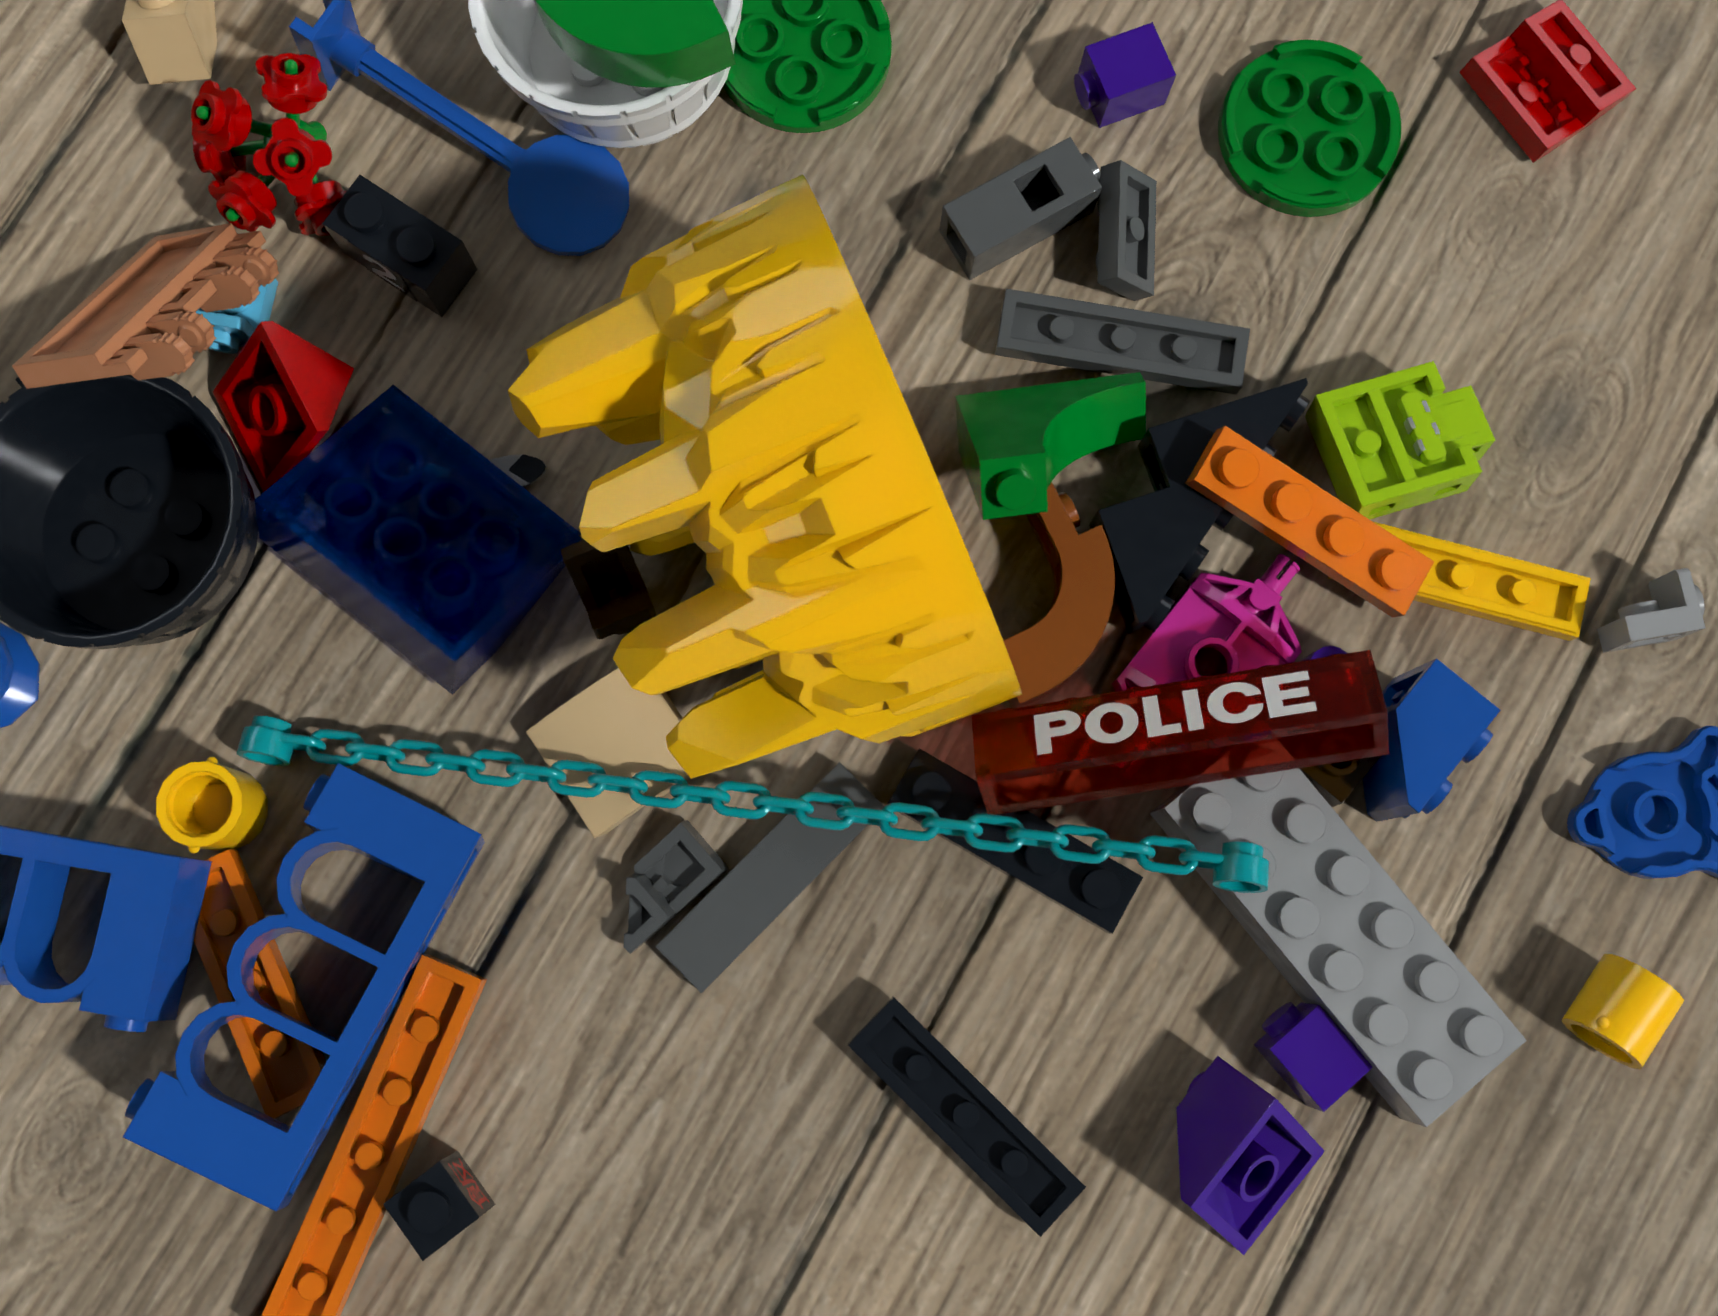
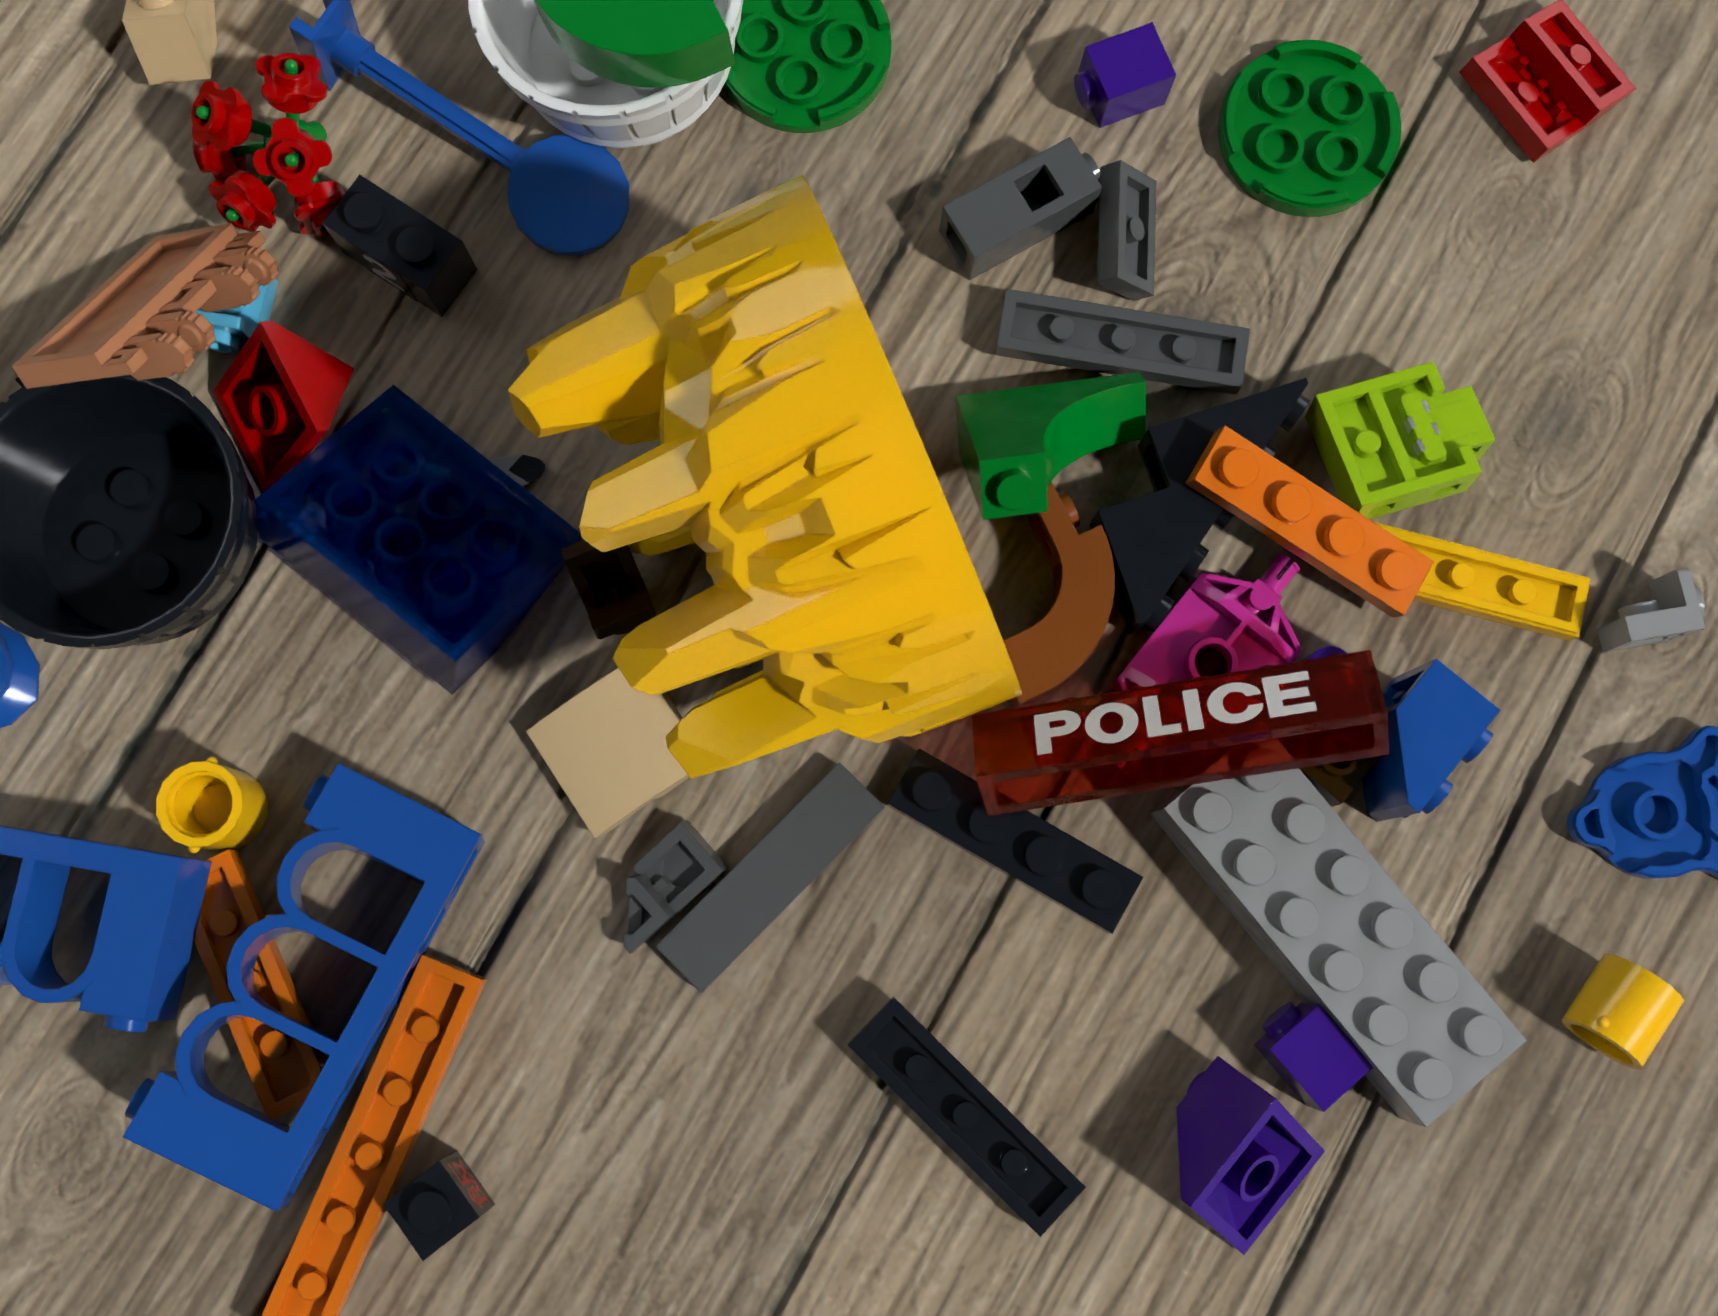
(1236, 869): teal piece -> none

